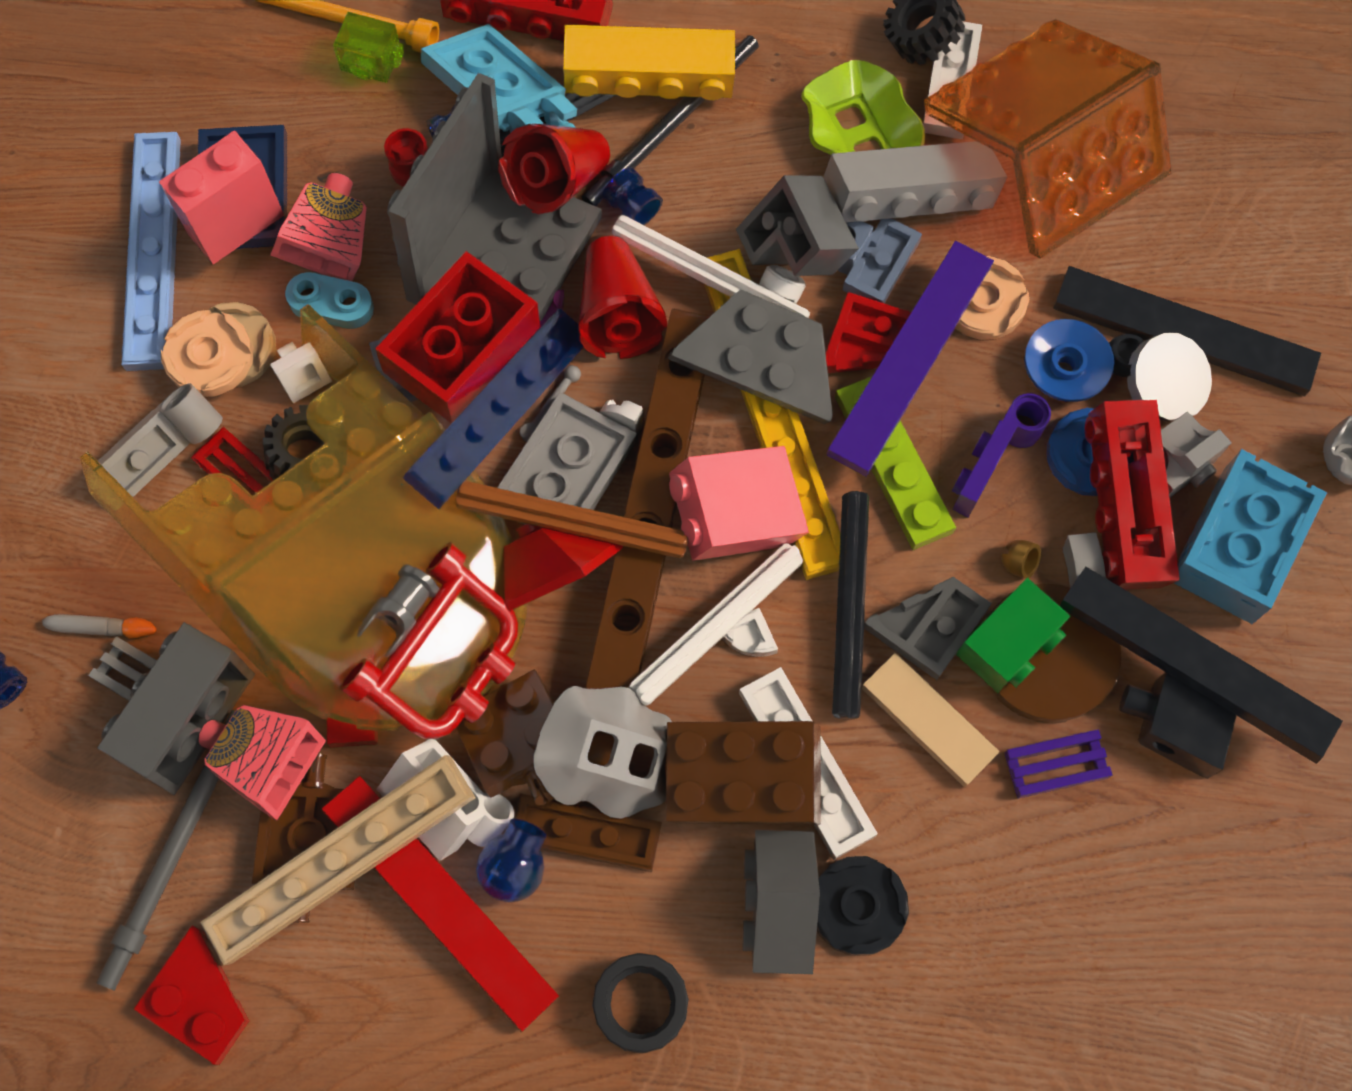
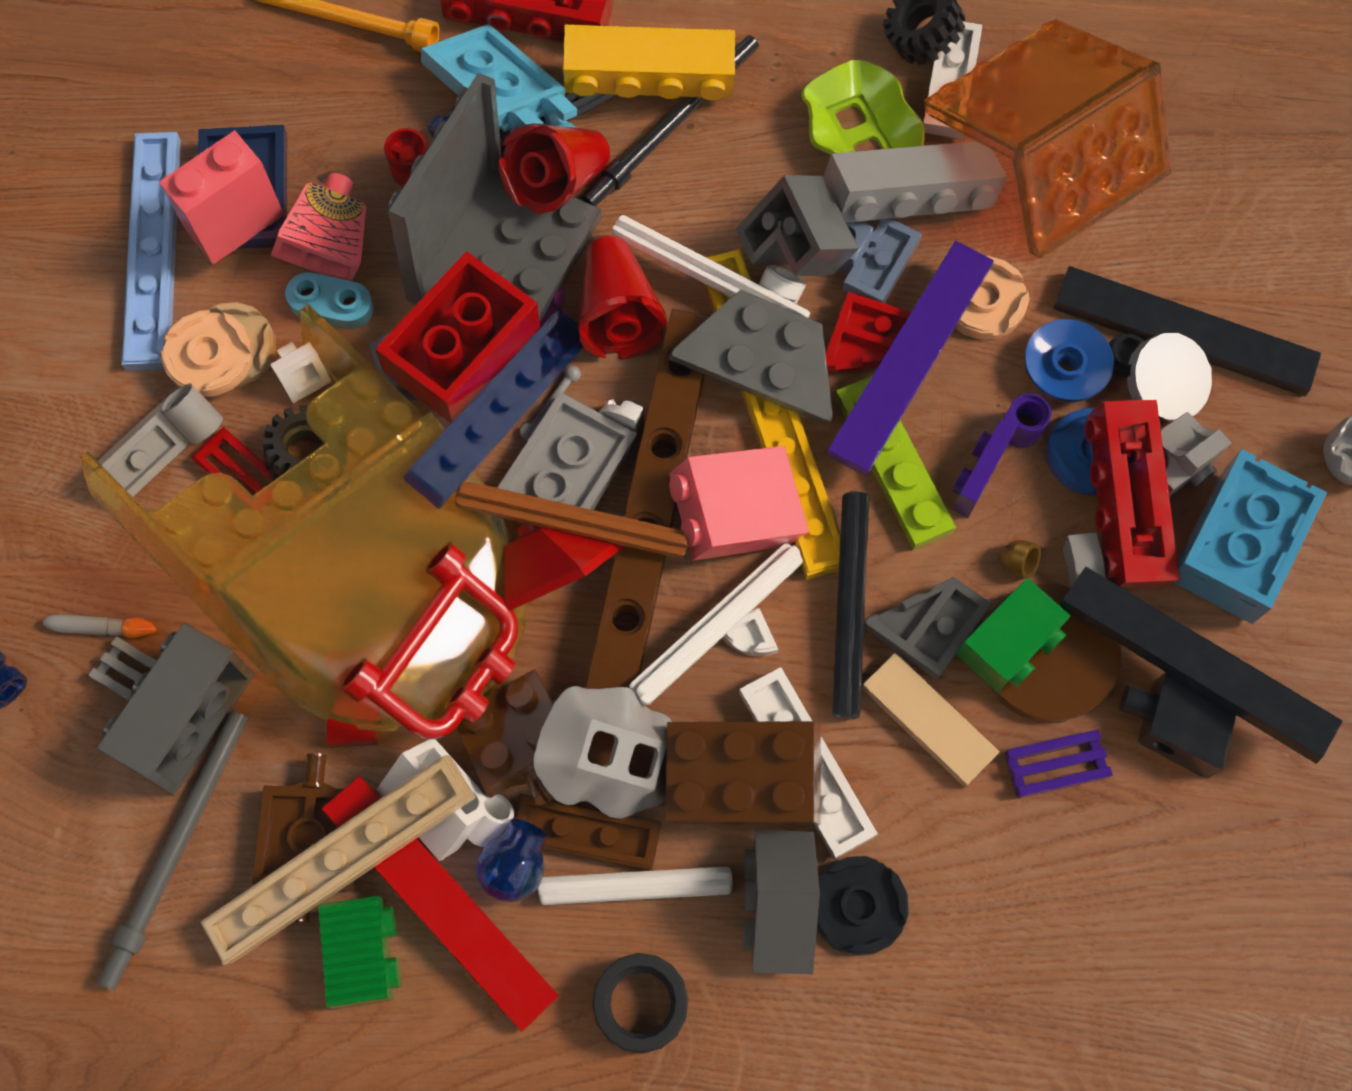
(195, 1000): red wing -> none
(261, 755): coral torso -> none
(357, 952): none -> green brick
(368, 47): clear neon green brick -> none
(402, 604): dark grey piece -> none
(632, 197): clear blue wheel -> none
(635, 885): none -> white axle

